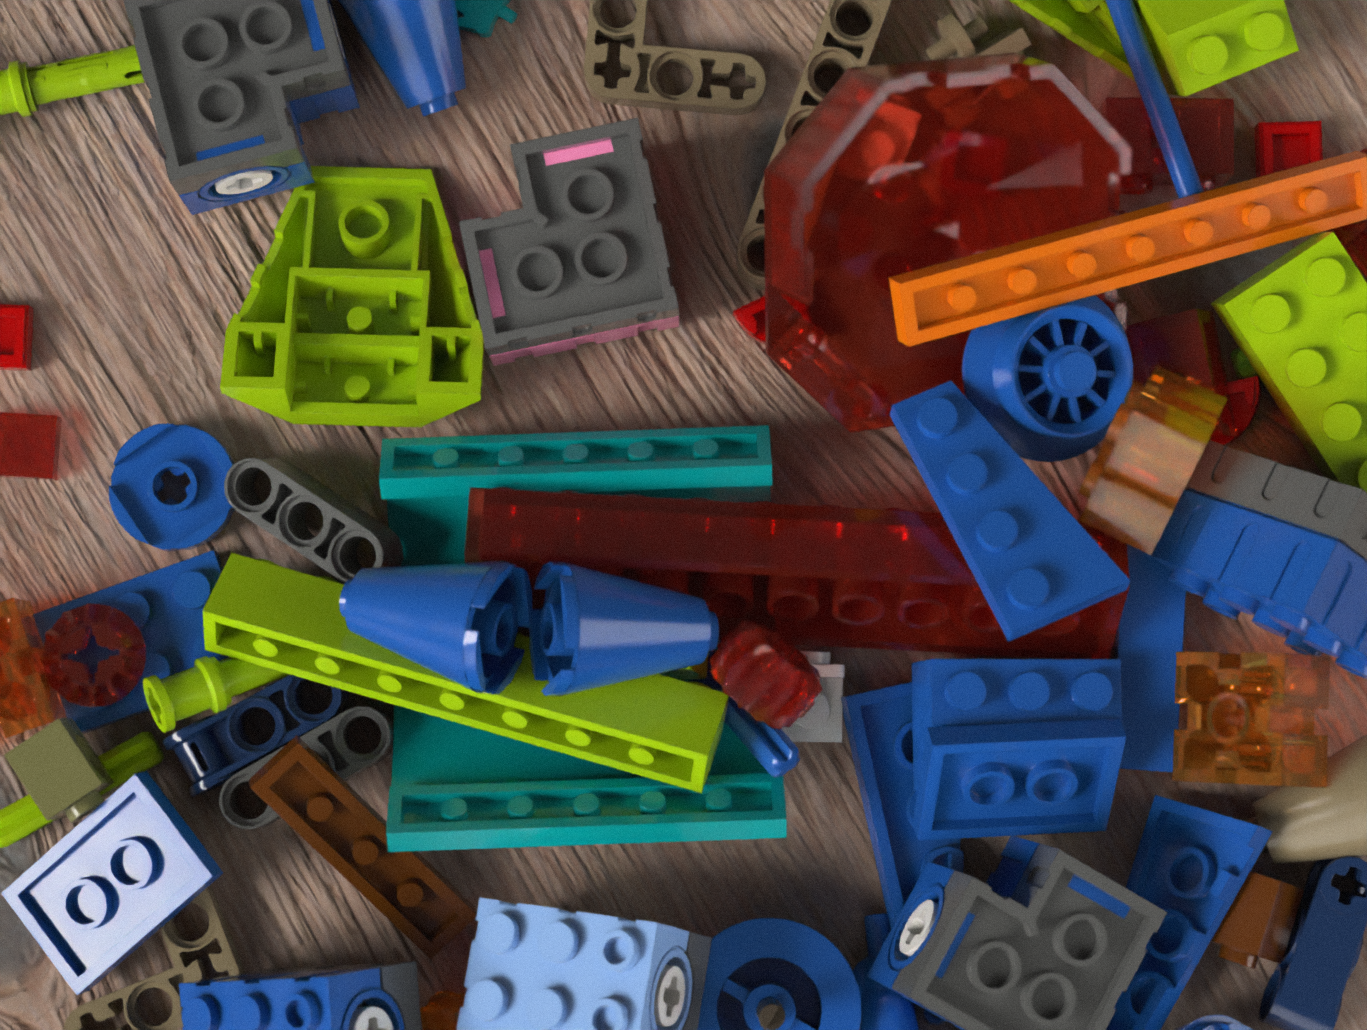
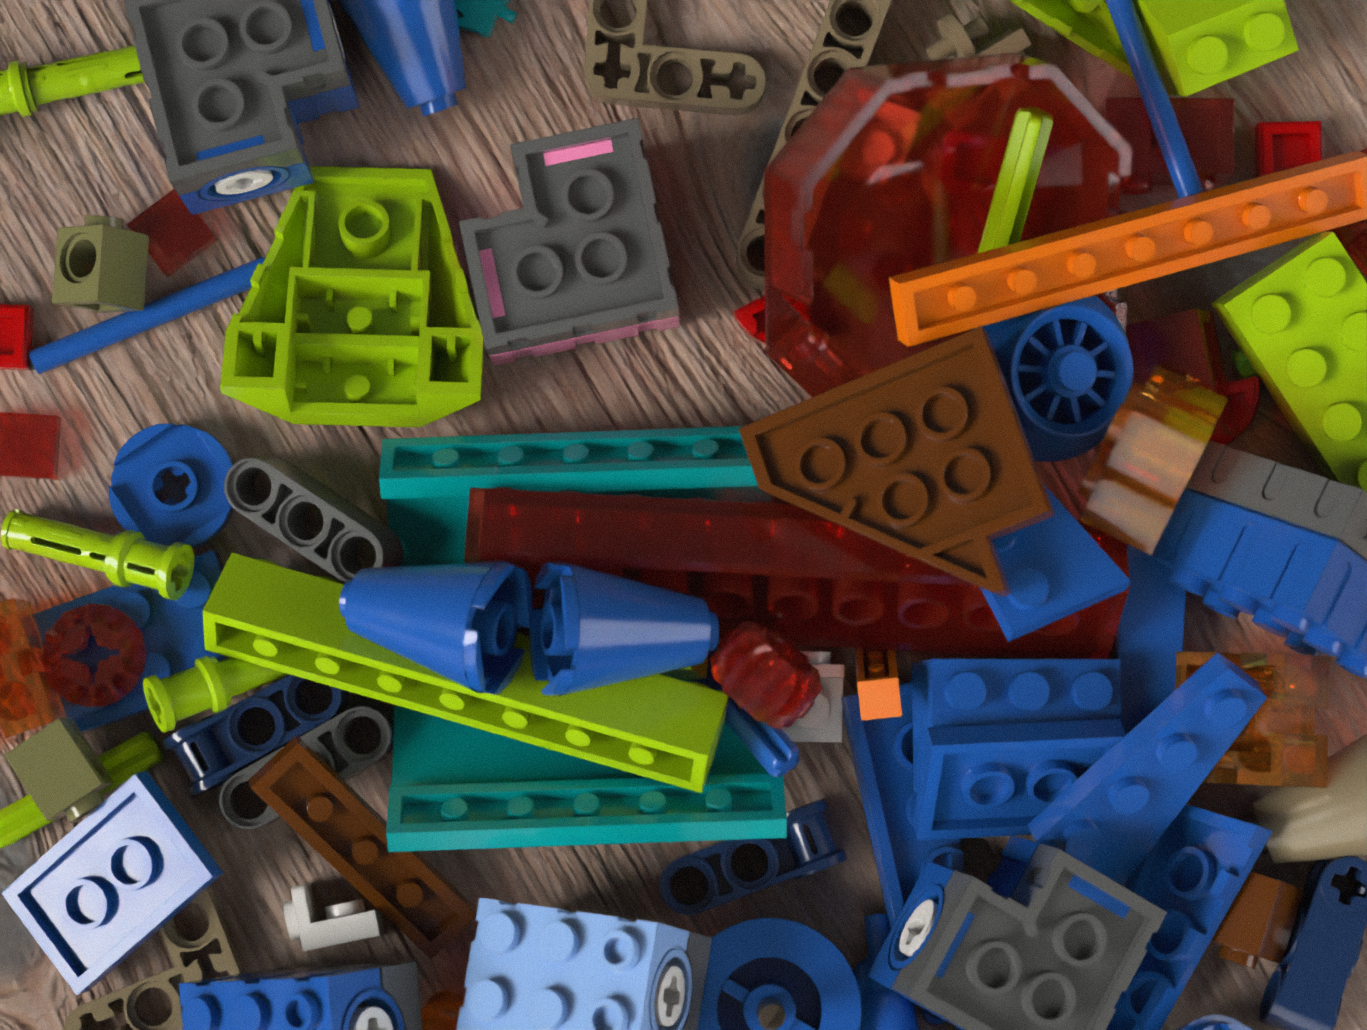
(100, 266): none -> olive brick
(123, 556): none -> lime pin
(136, 322): none -> blue bar
(173, 233): none -> clear red tile
(344, 921): none -> white bracket
(785, 856): none -> dark blue piece
(877, 683): none -> orange piece
(912, 459): none -> reddish brown wing
(1017, 178): none -> lime axle
(1147, 778): none -> blue wing

